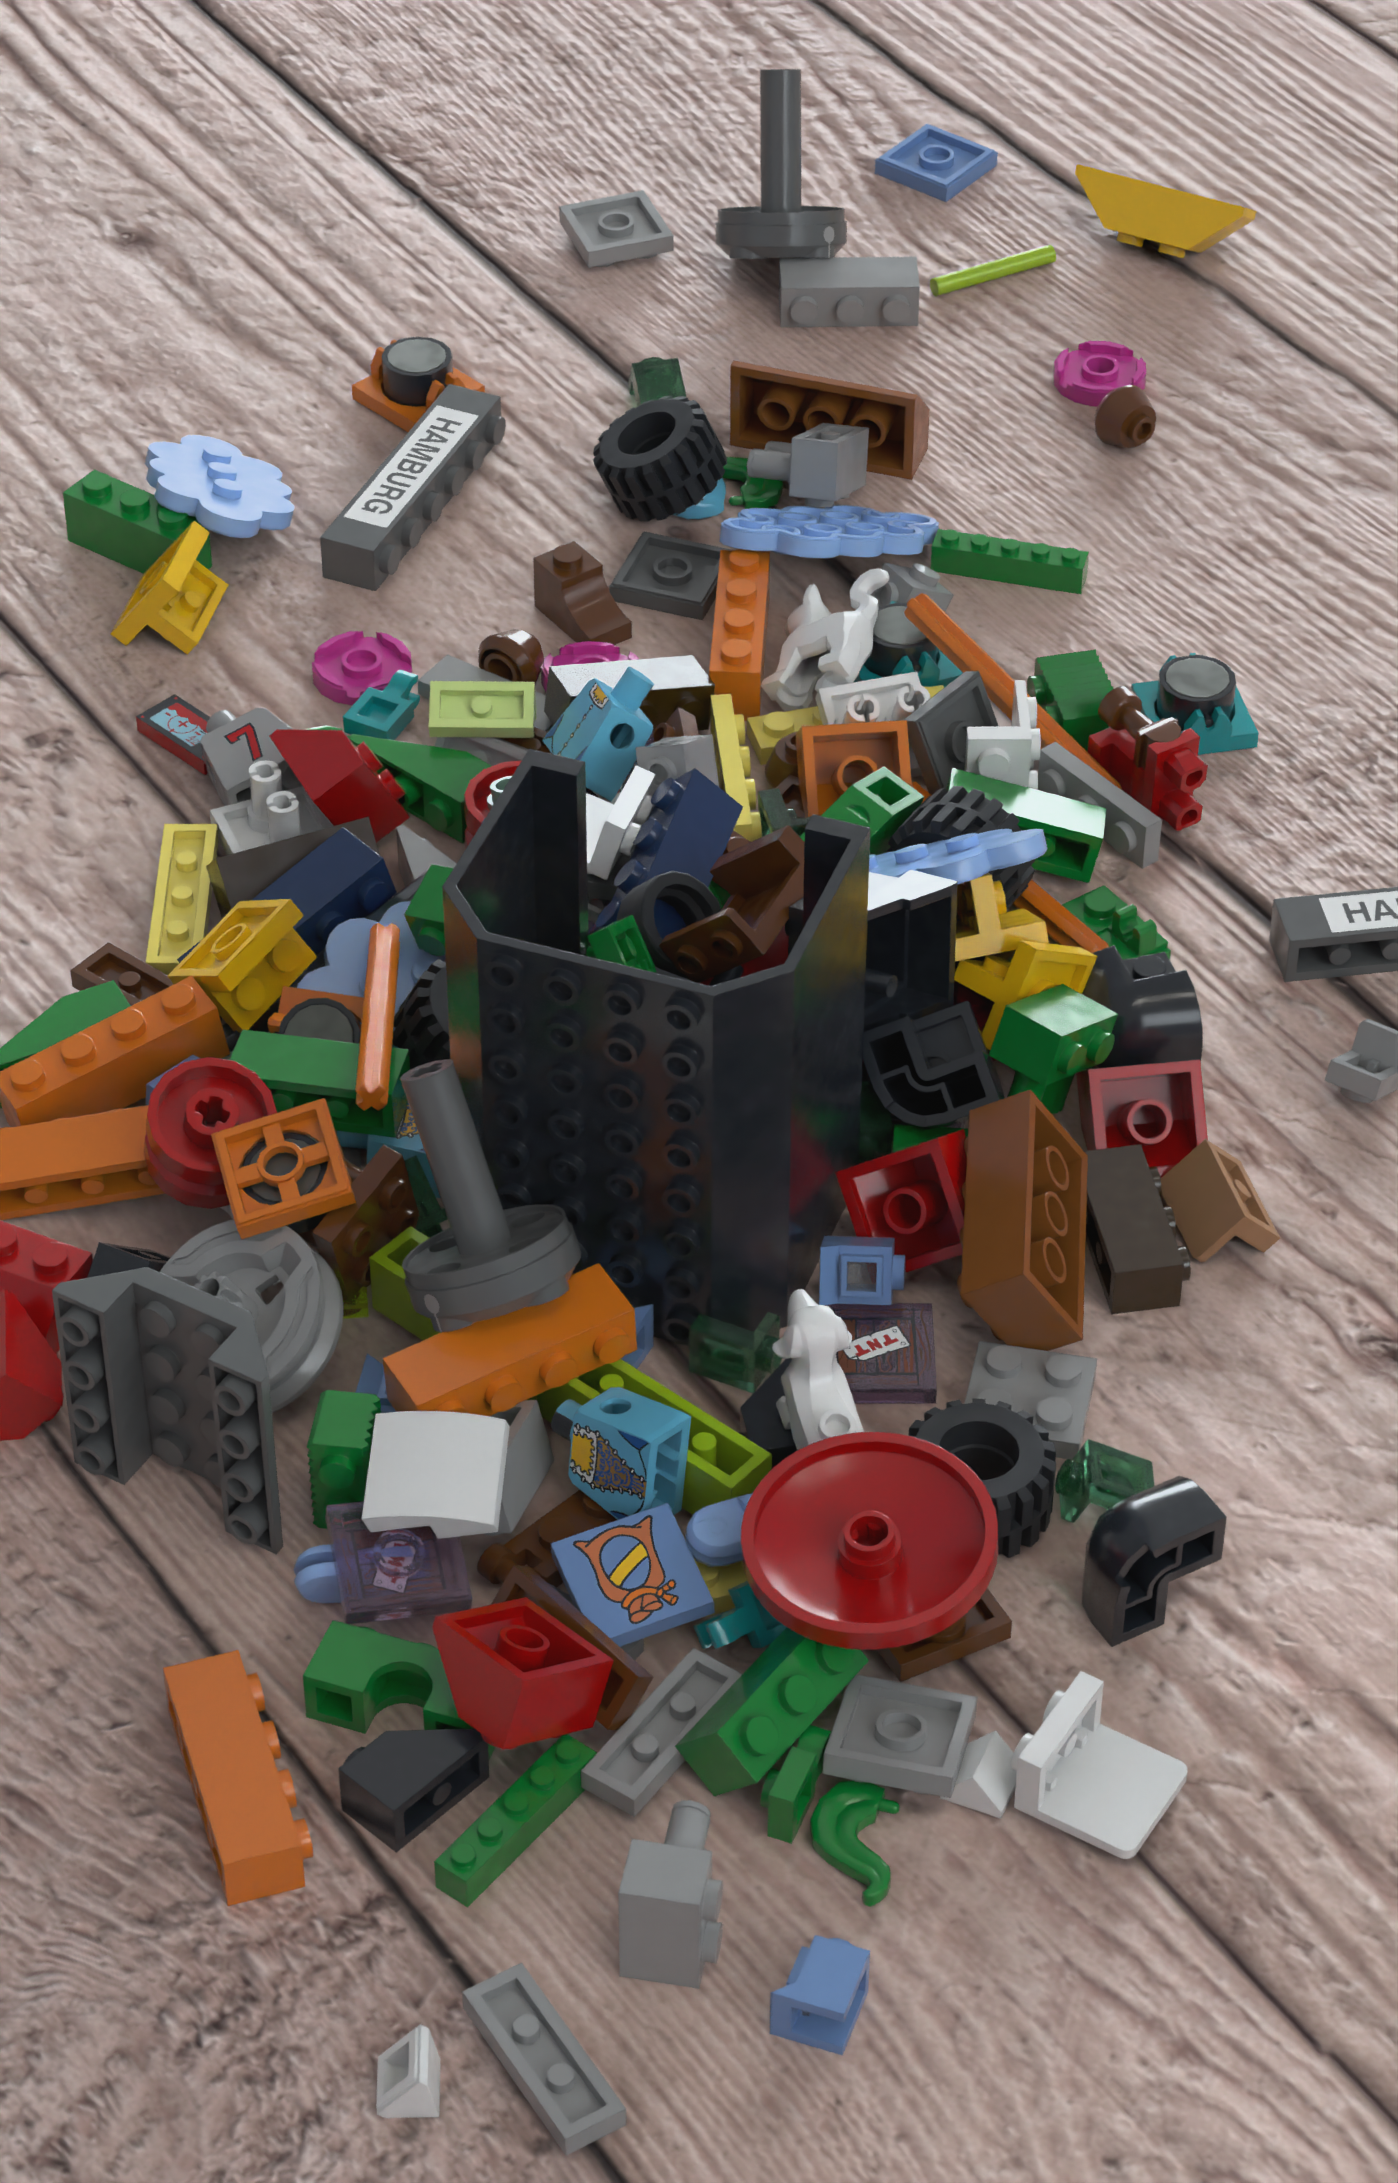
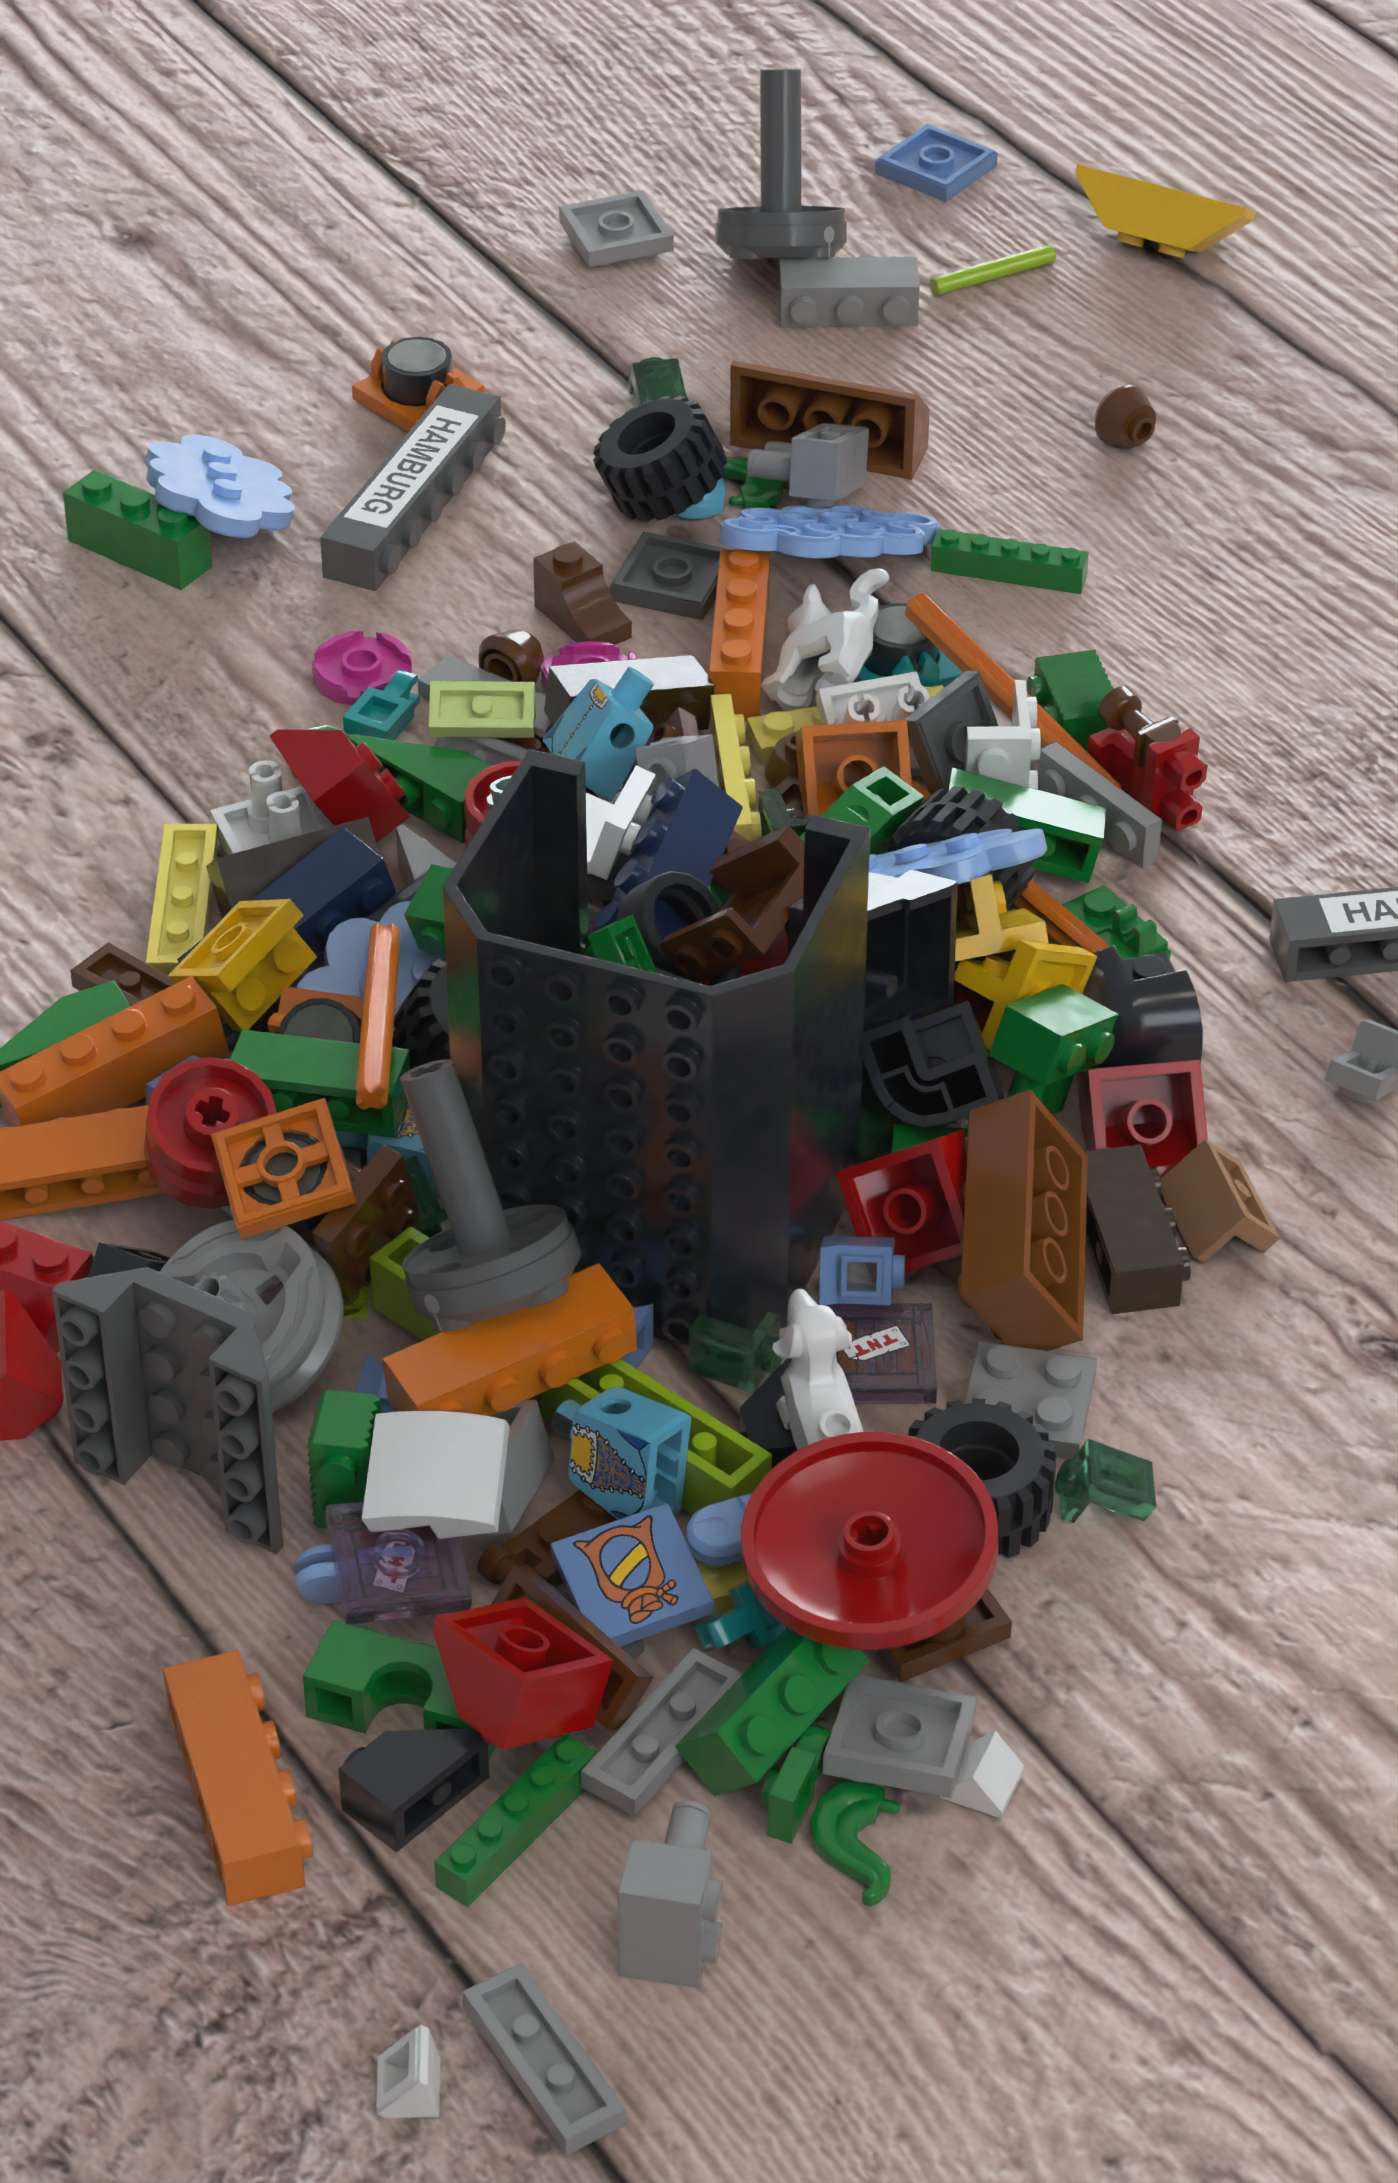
(174, 595): yellow bracket -> none
(177, 729): tile -> none
(236, 745): light grey torso -> none
(822, 1995): medium blue window -> none
(909, 582): light grey bracket -> none
(1093, 1776): white bracket -> none
(1096, 370): dark pink tile -> none
(1143, 1548): black brick -> none
(1202, 697): piece -> none

